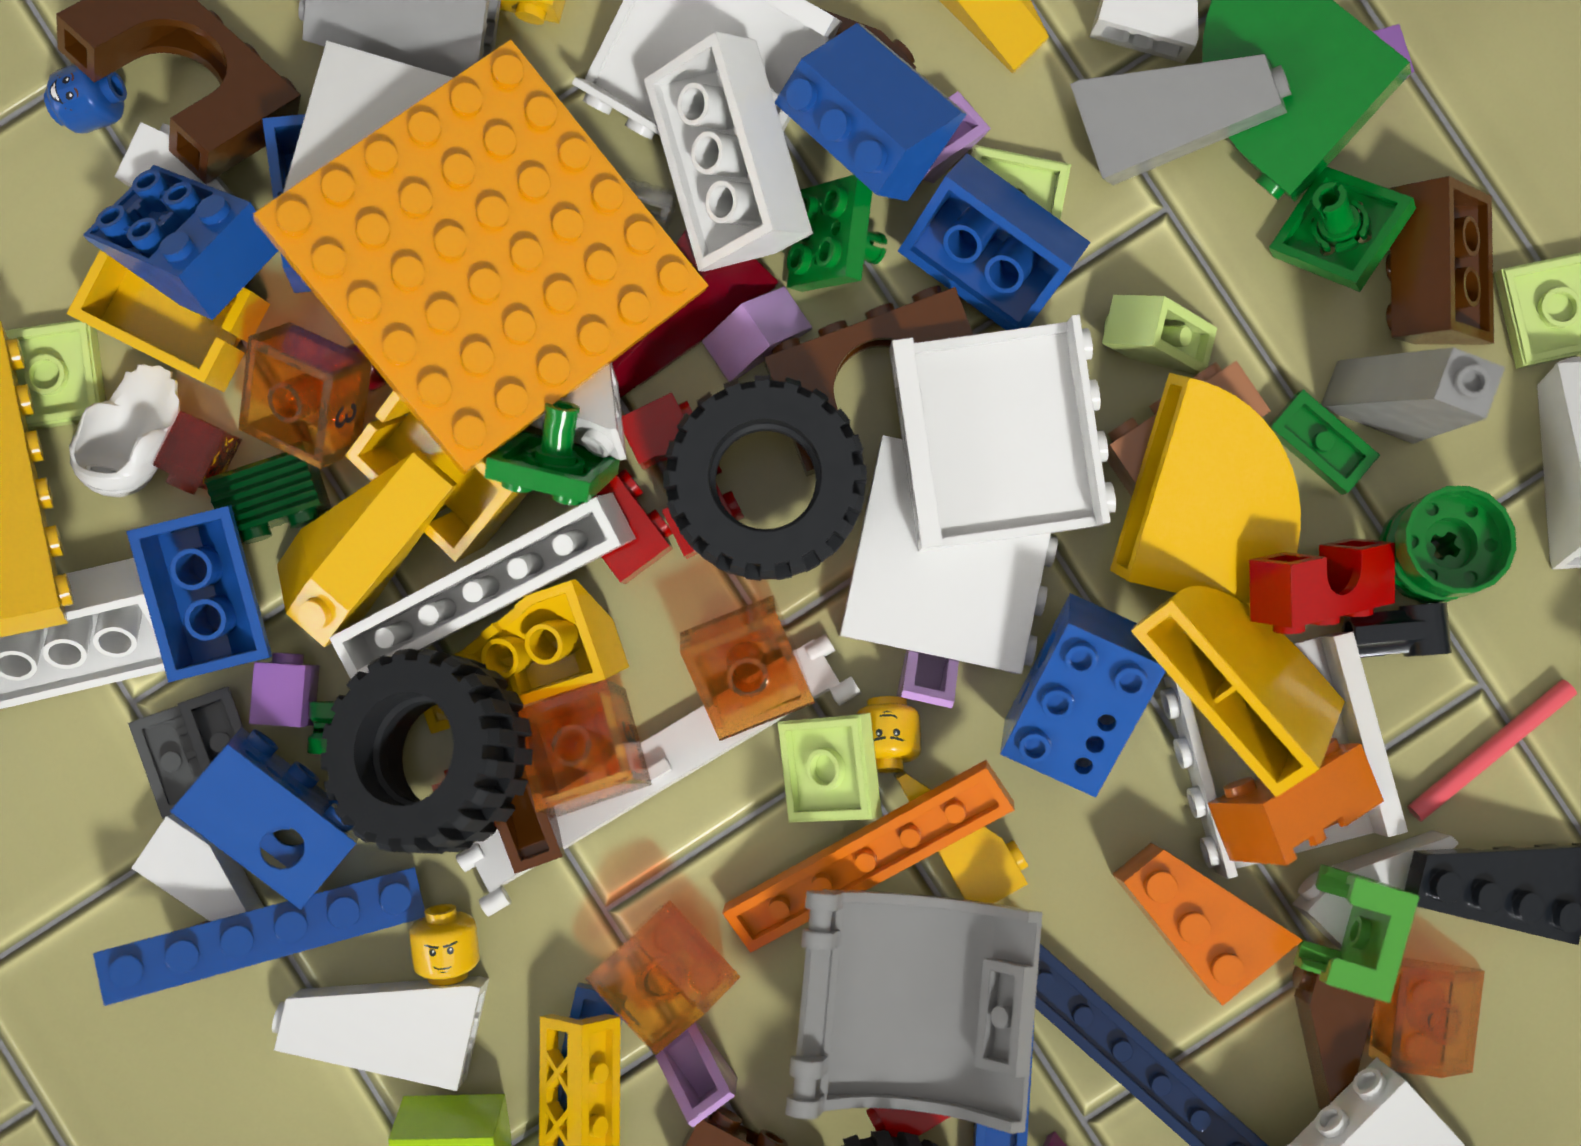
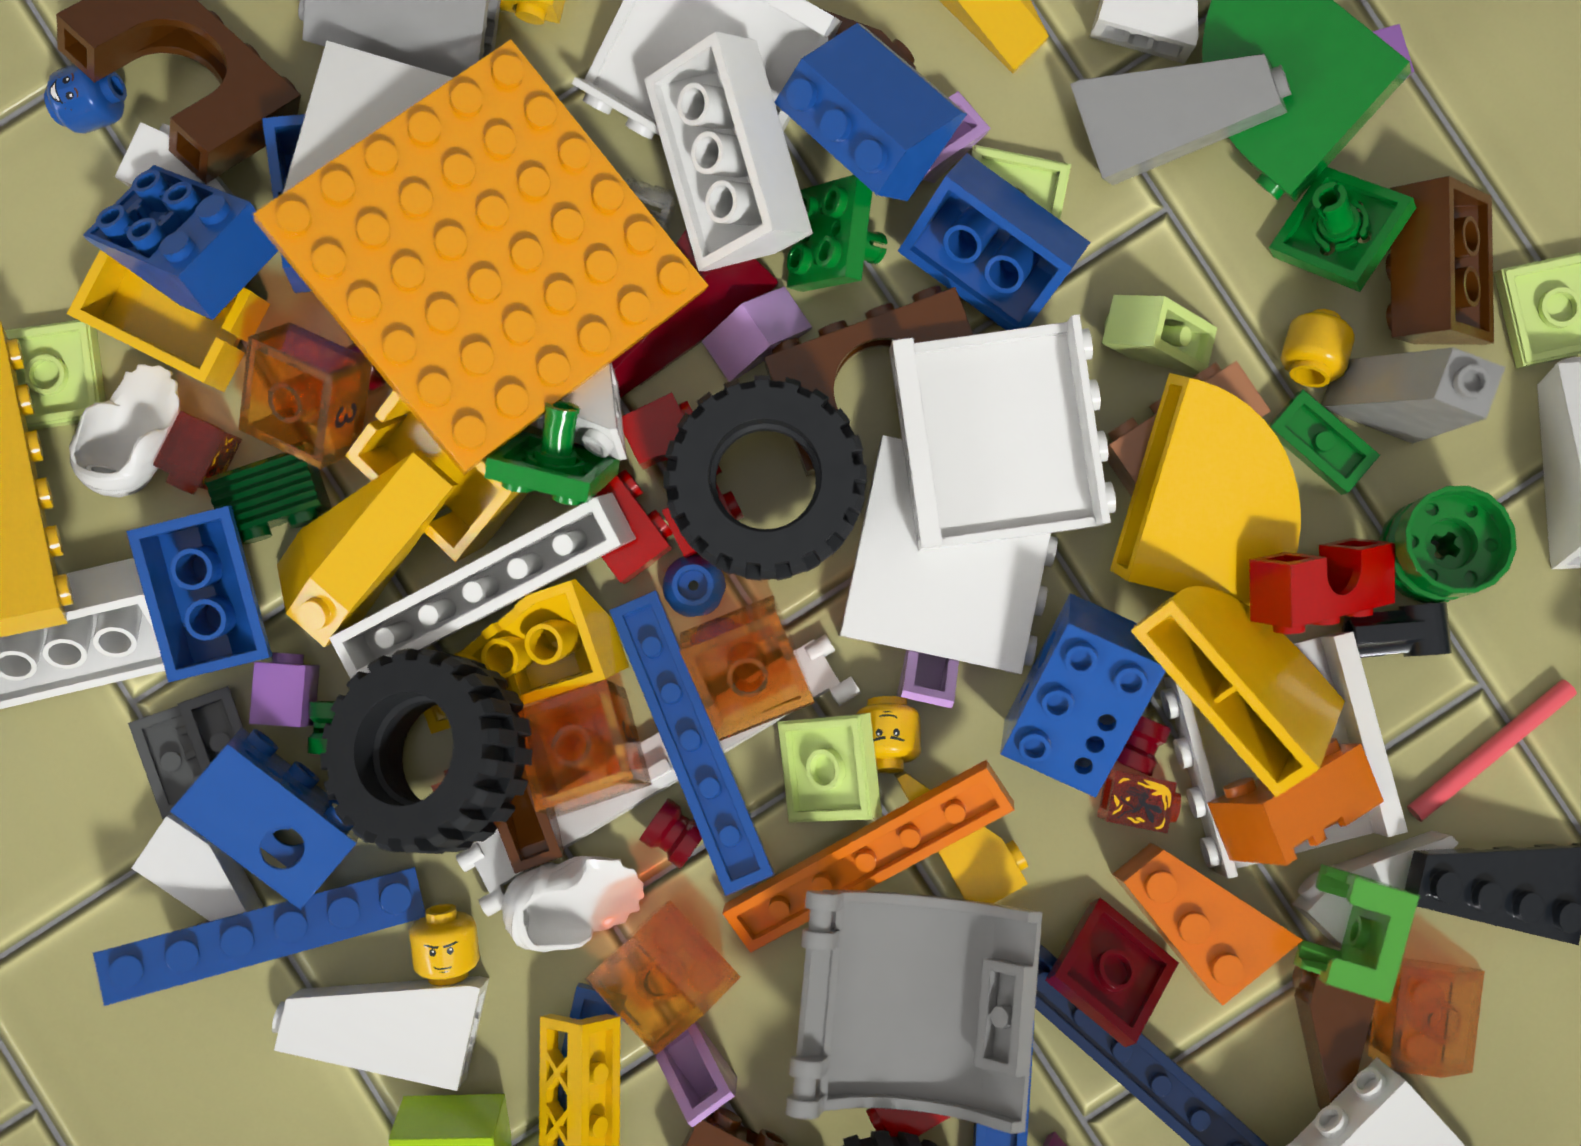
(569, 902): none -> white hair
(672, 833): none -> dark red wheel
(692, 744): none -> blue plate
(693, 602): none -> blue plate
(1112, 972): none -> dark red plate
(1139, 801): none -> clear red brick
(1142, 746): none -> dark red wheel
(1317, 348): none -> yellow head

